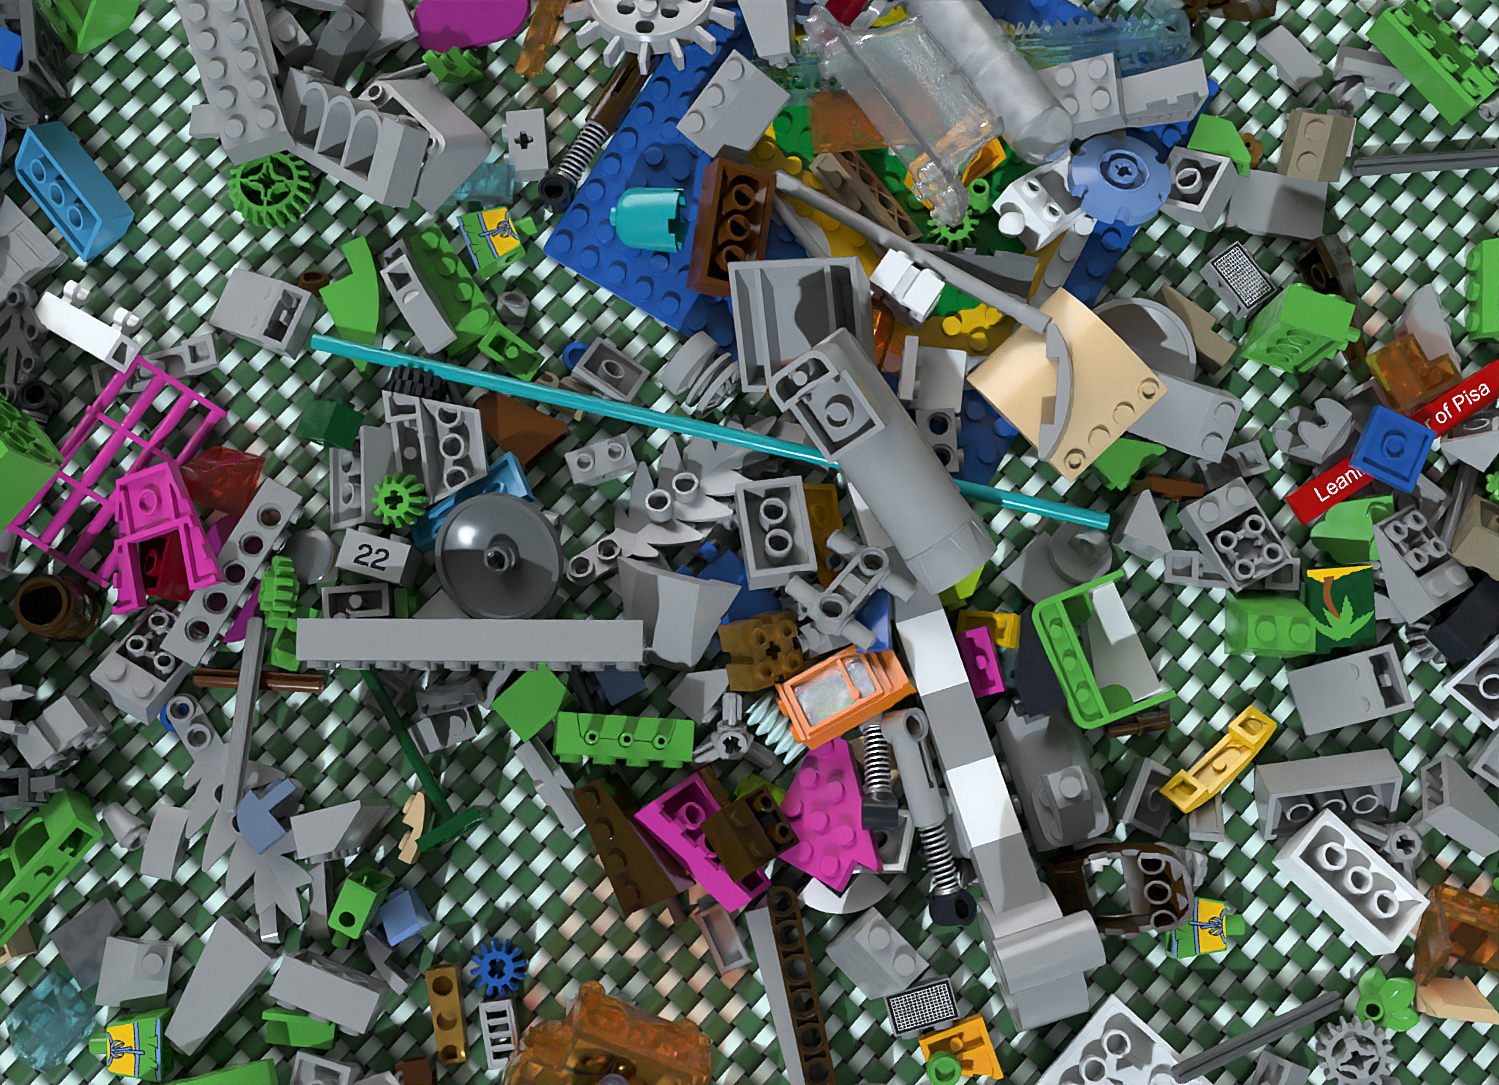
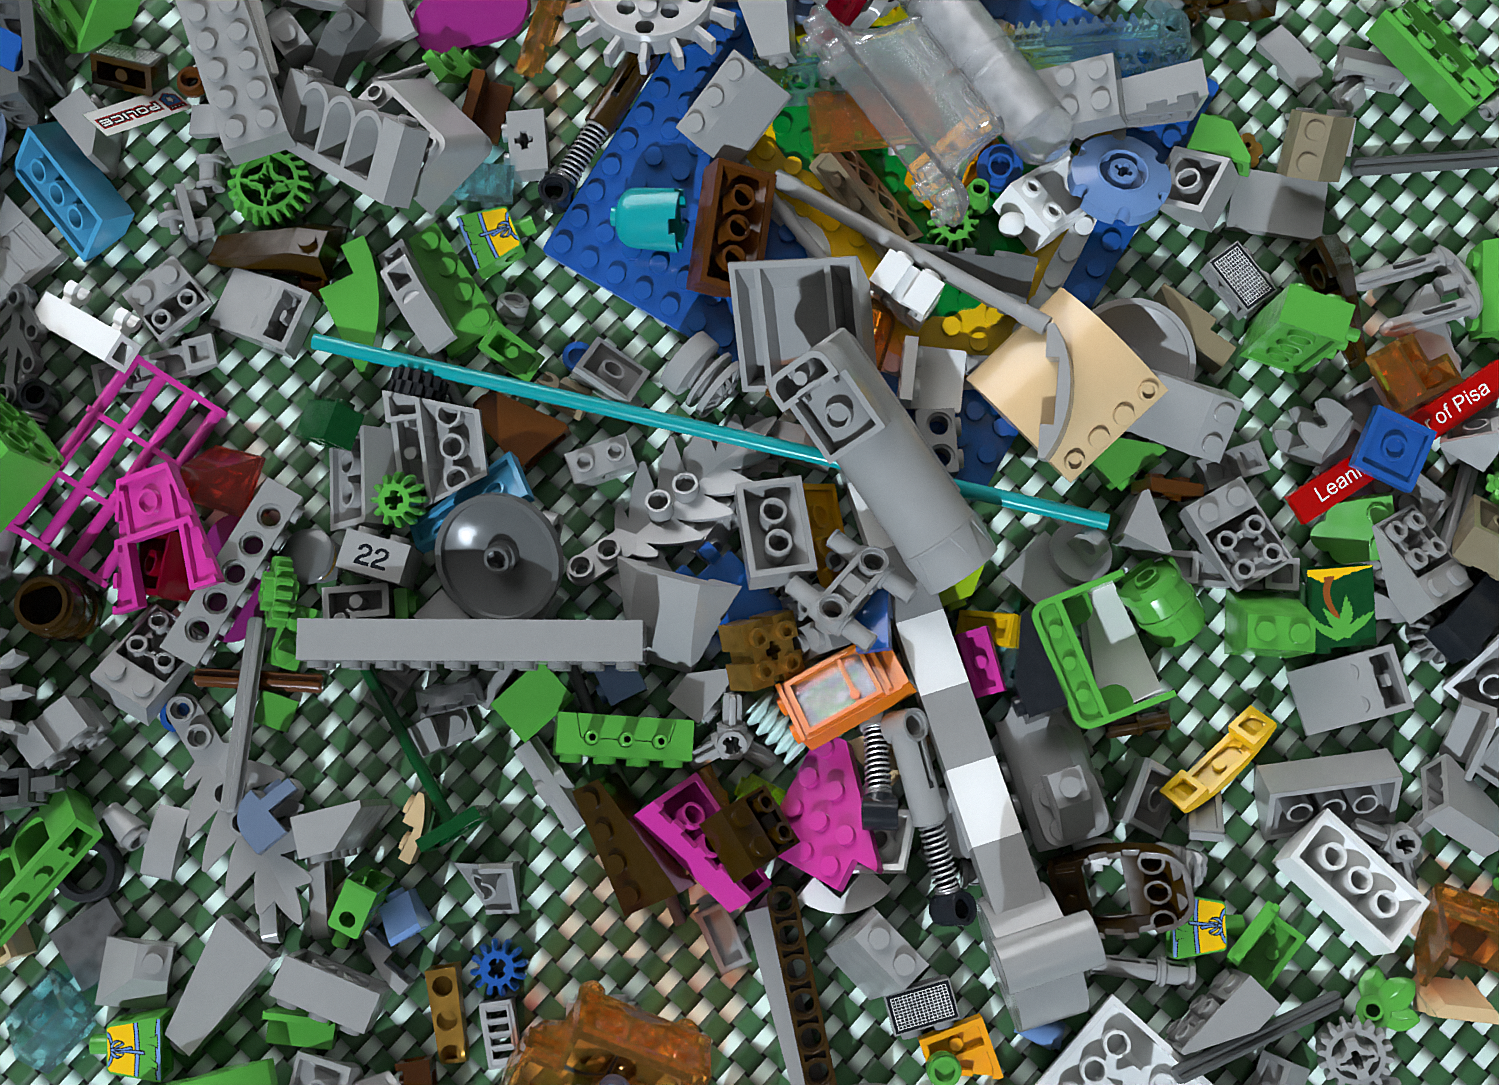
(96, 146): none -> light grey slope
(113, 878): none -> black tyre
(129, 68): none -> dark brown brick
(137, 111): none -> white sticker
(168, 298): none -> light grey slope
(184, 79): none -> reddish brown plate
(187, 202): none -> light grey hips
(210, 173): none -> light grey bush
(275, 711): none -> bright green slope
(290, 250): none -> dark brown wedge
(487, 104): none -> reddish brown panel
(494, 884): none -> light grey slope
(999, 167): none -> blue plate
(1047, 1036): none -> medium blue cone
(1157, 970): none -> light grey pin
(1162, 602): none -> bright green piece
(1228, 1011): none -> light grey slope
(1265, 946): none -> bright green plate
(1453, 278): none -> light grey piece
(1469, 734): none -> light grey panel

